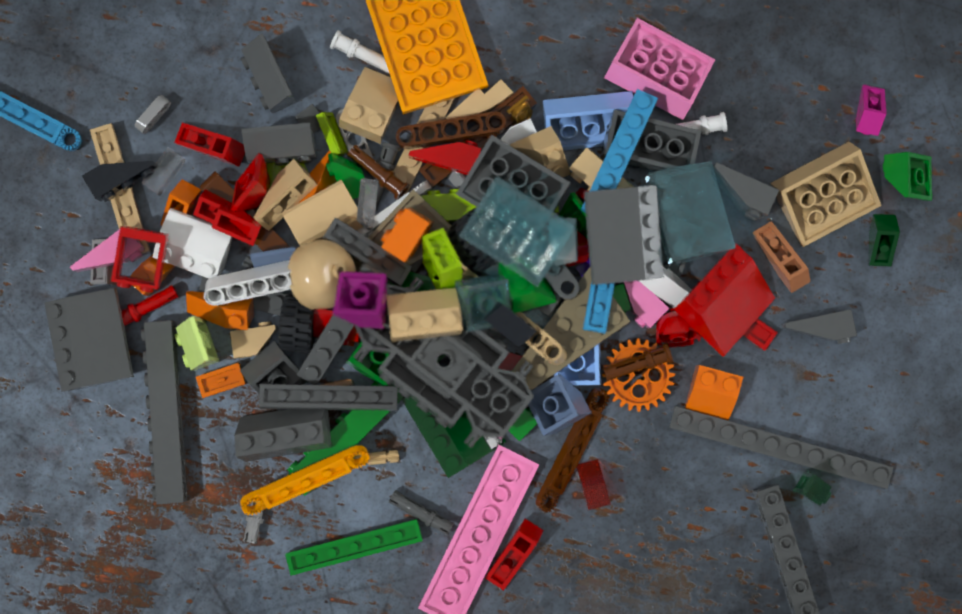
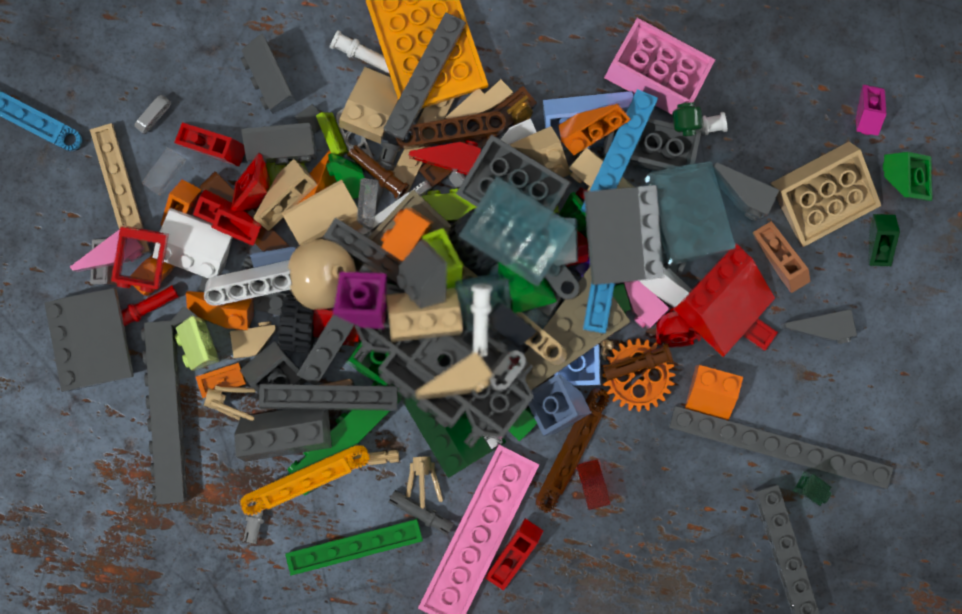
(110, 178): black slope -> none
(181, 316): none -> dark grey slope
(215, 400): none -> tan plant
(422, 466): none -> tan plant
(423, 275): none -> dark grey slope
(424, 76): none -> dark grey plate
(460, 379): none -> tan slope
(481, 308): none -> white pin
(511, 374): none -> light grey beam
(590, 126): none -> orange slope
(606, 345): none -> tan plant
(687, 119): none -> dark green head

